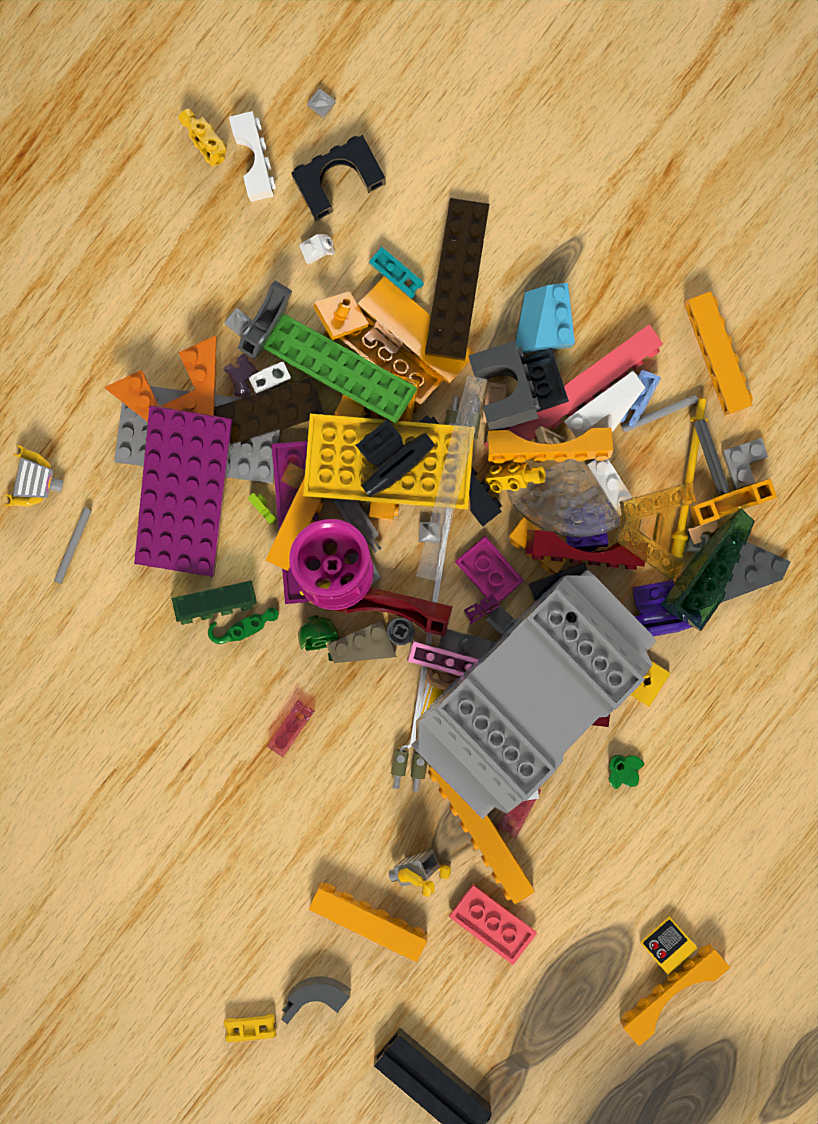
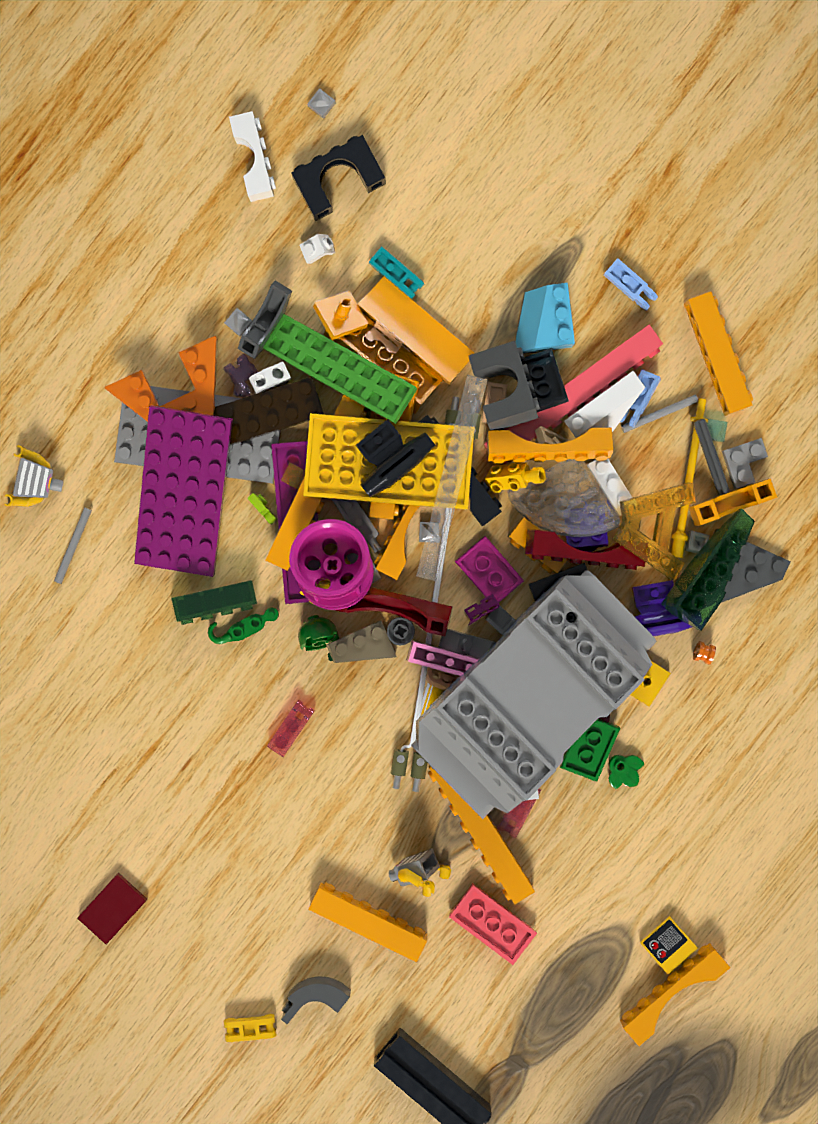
(112, 908): none -> dark red tile
(209, 141): yellow brick -> none
(394, 557): none -> light orange arch
(457, 279): dark brown plate -> none
(591, 750): none -> green tile
(629, 283): none -> light blue hinge
(697, 531): light nougat piece -> none
(704, 652): none -> orange wheel
(717, 429): none -> clear light blue tile

